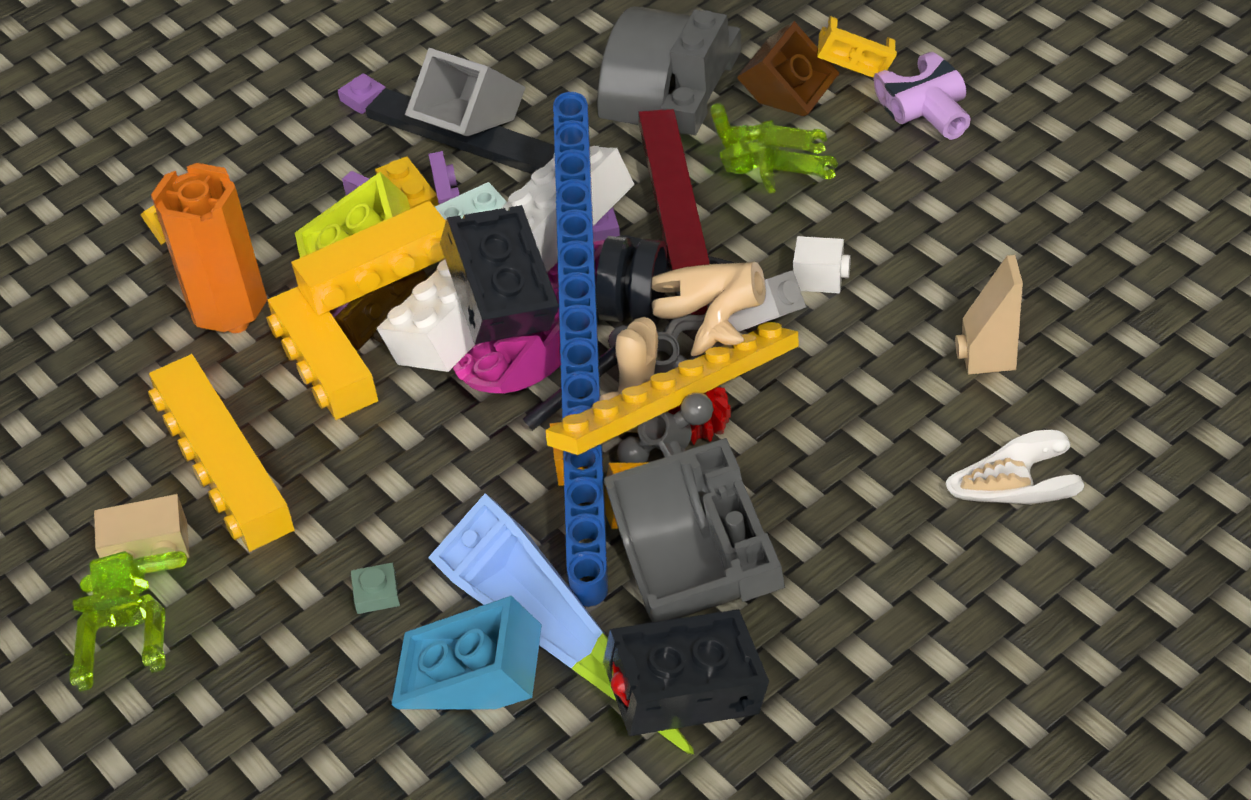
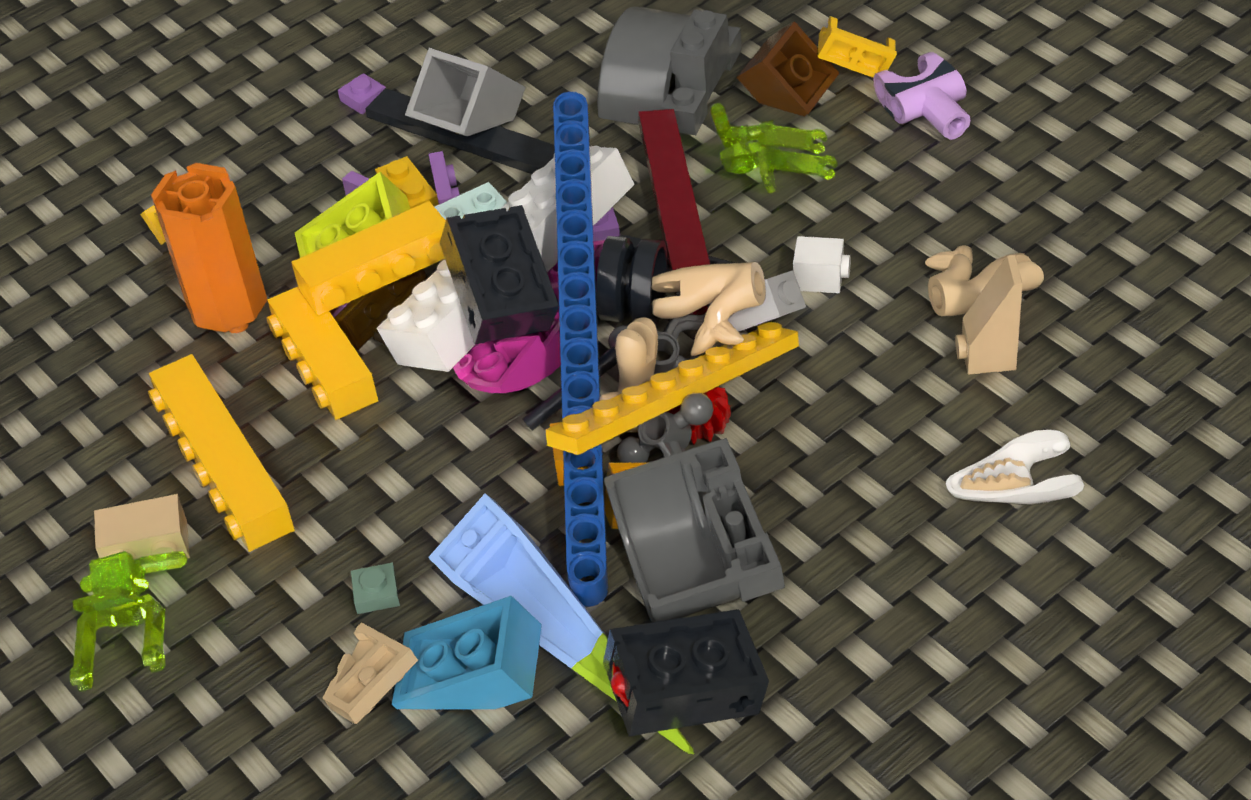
(367, 674): none -> tan wing
(953, 292): none -> tan piece

